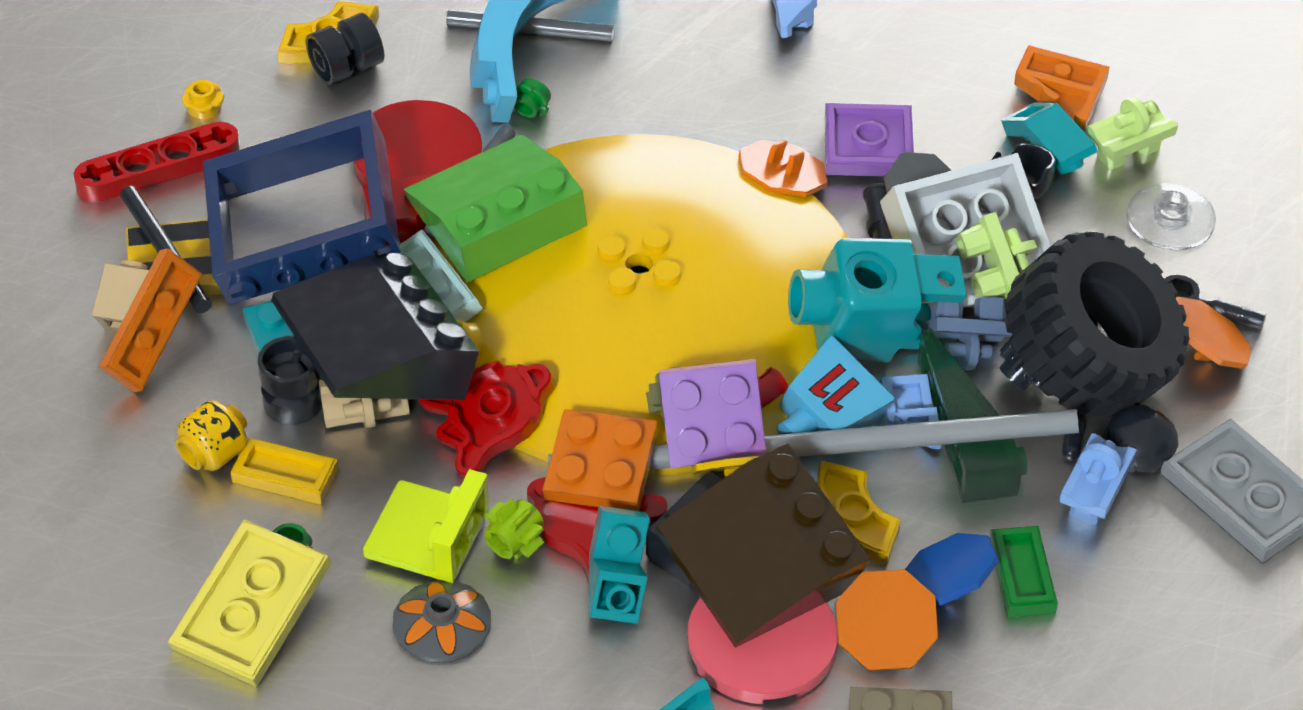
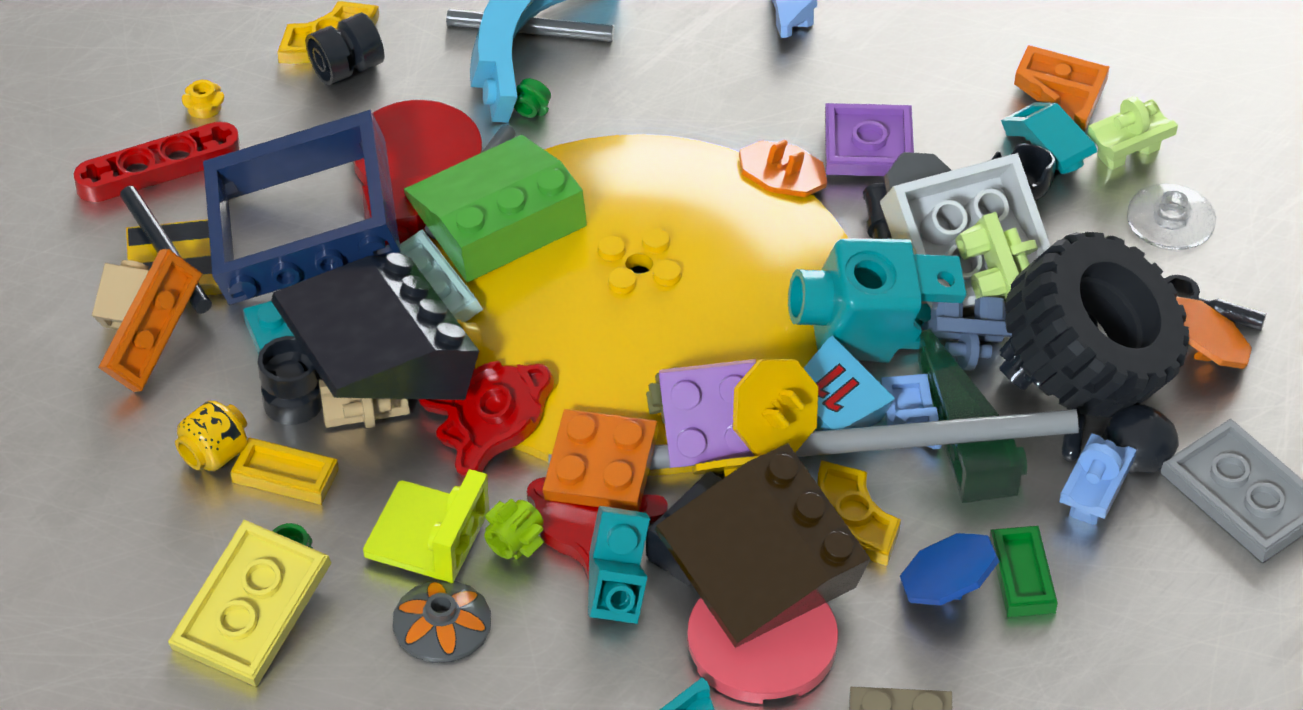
(775, 406): none -> yellow piece
(886, 620): orange piece -> none

